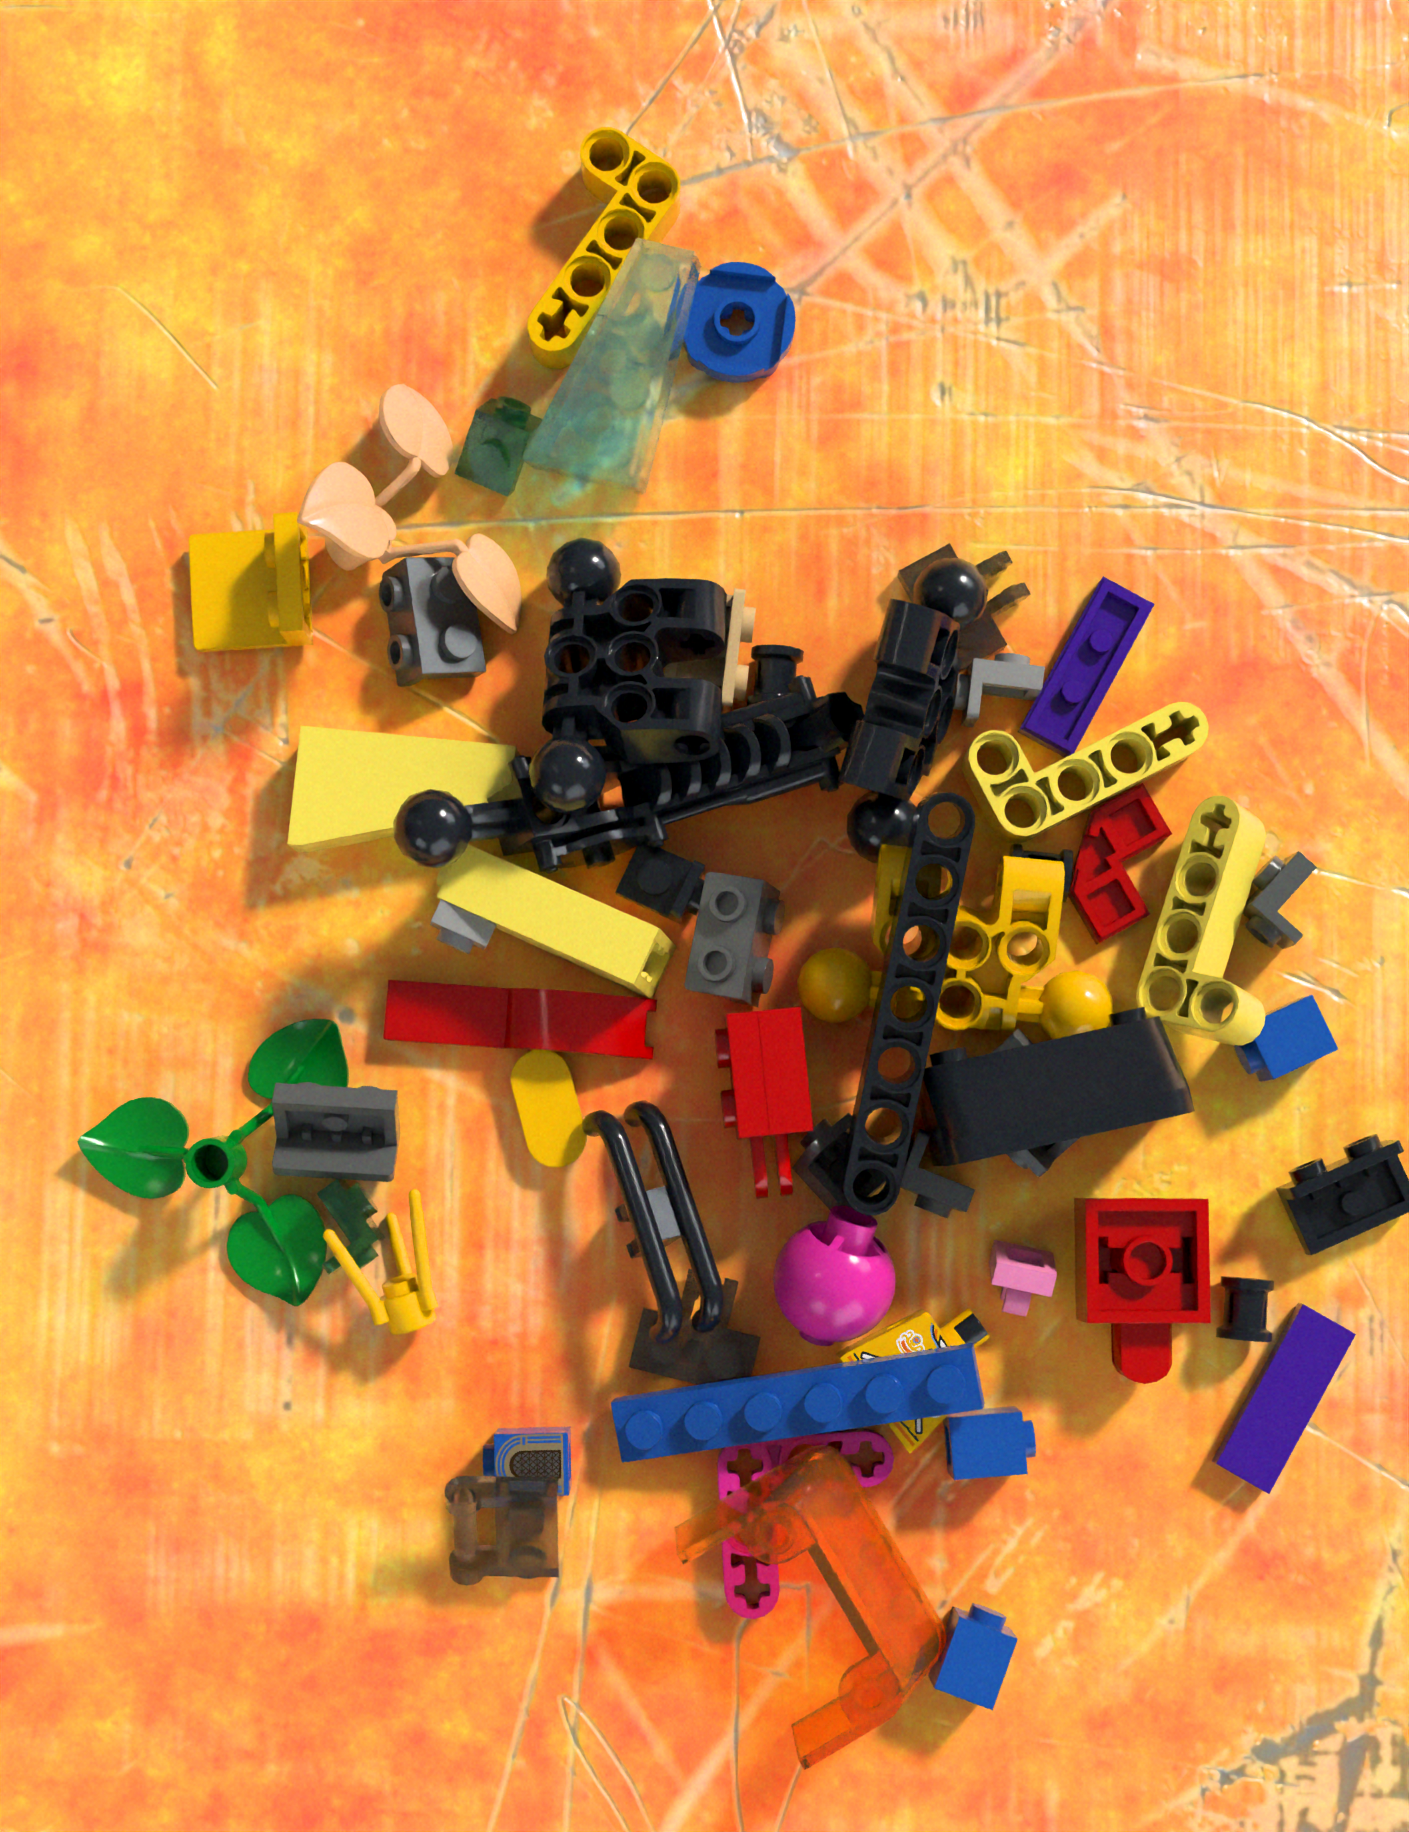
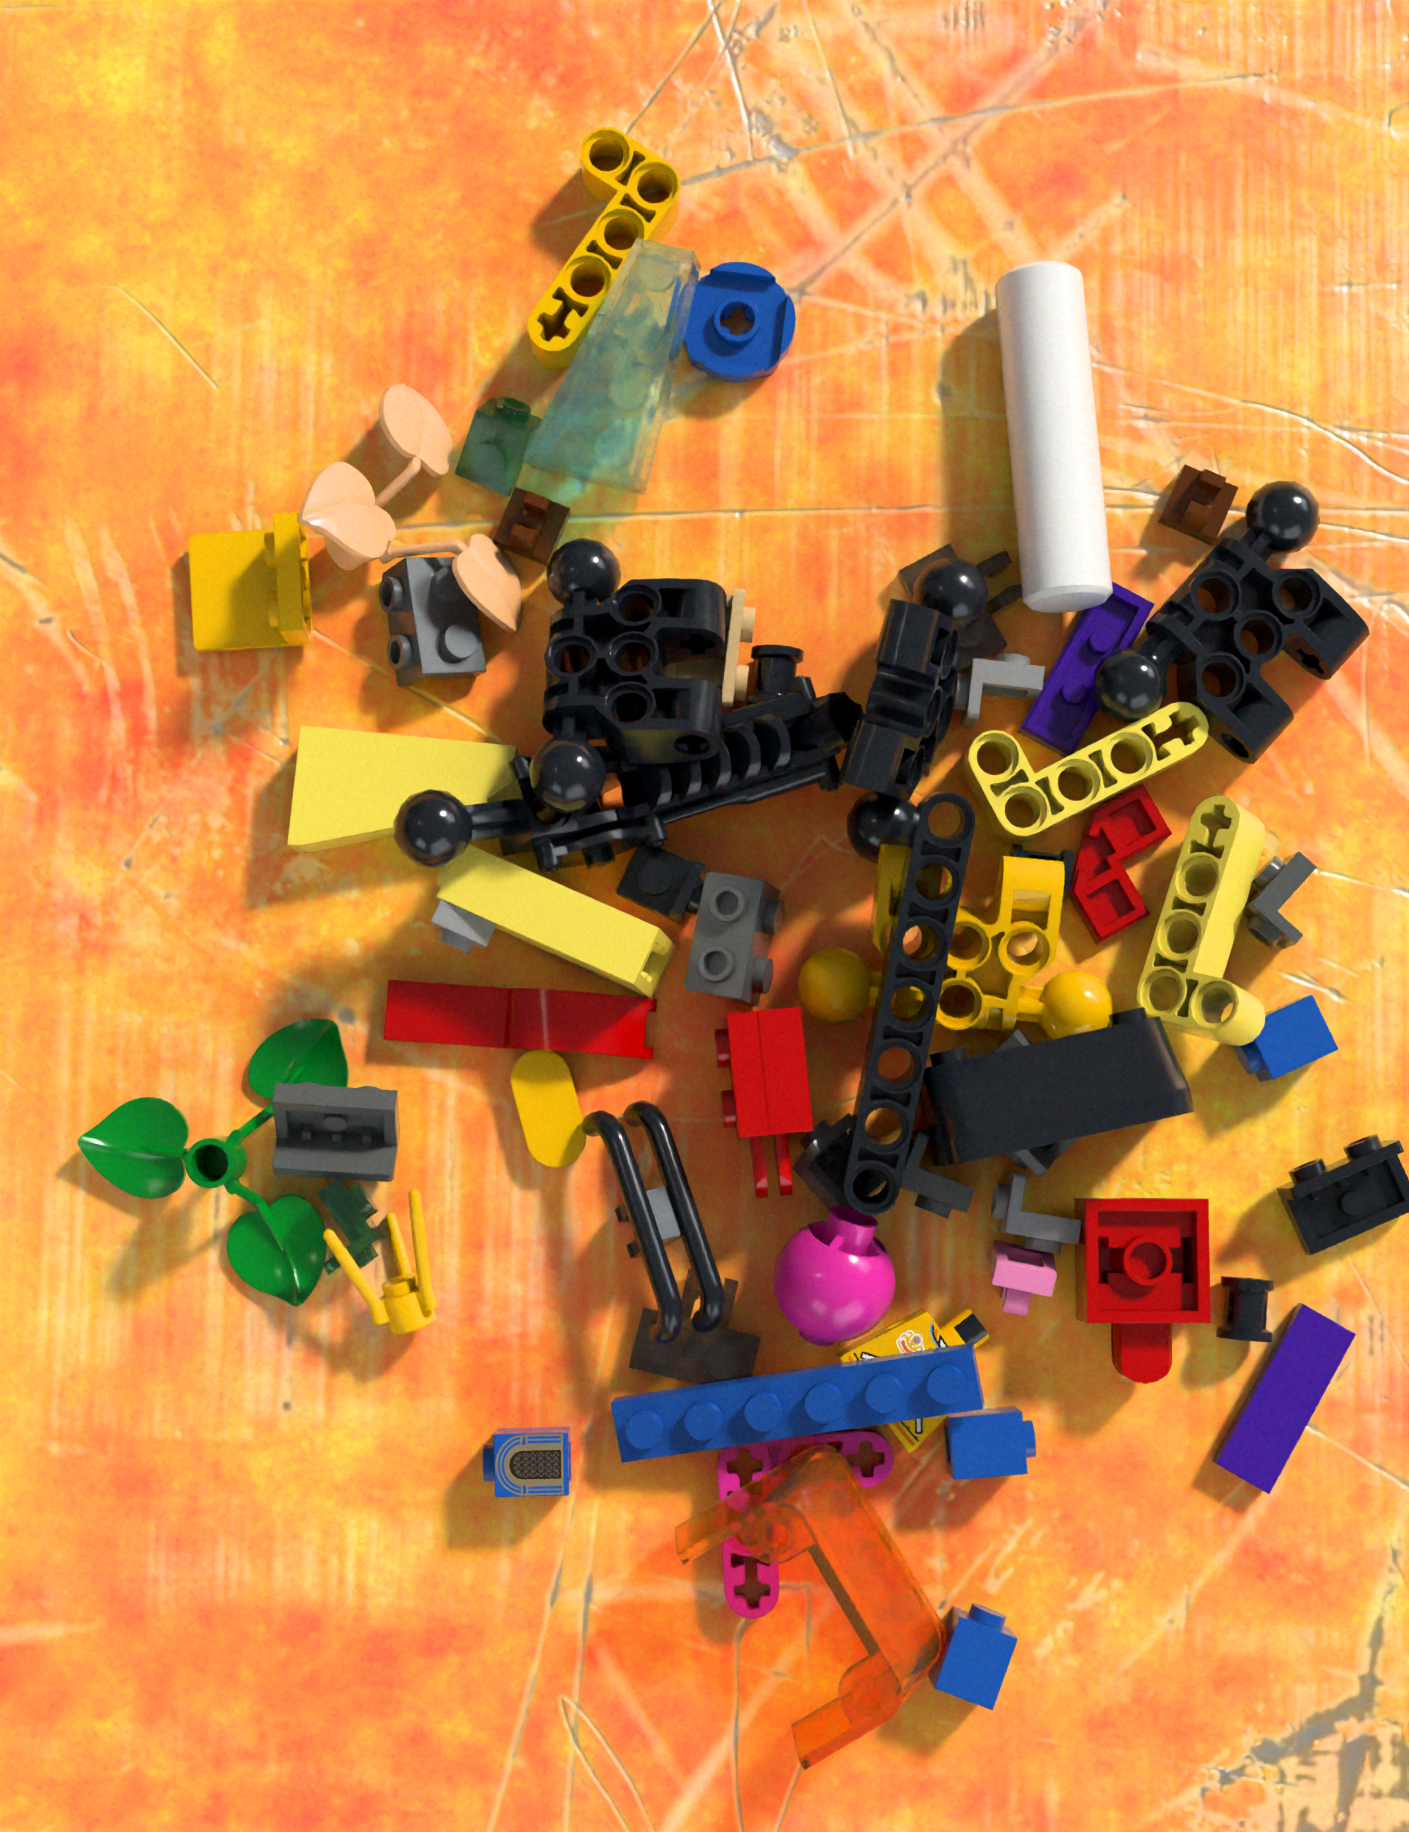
(524, 1526): clear smoke plate -> none
(532, 526): none -> reddish brown tile
(1040, 1230): none -> light grey bracket
(1053, 437): none -> white cylinder
(1198, 504): none -> reddish brown tile
(1245, 590): none -> black connector

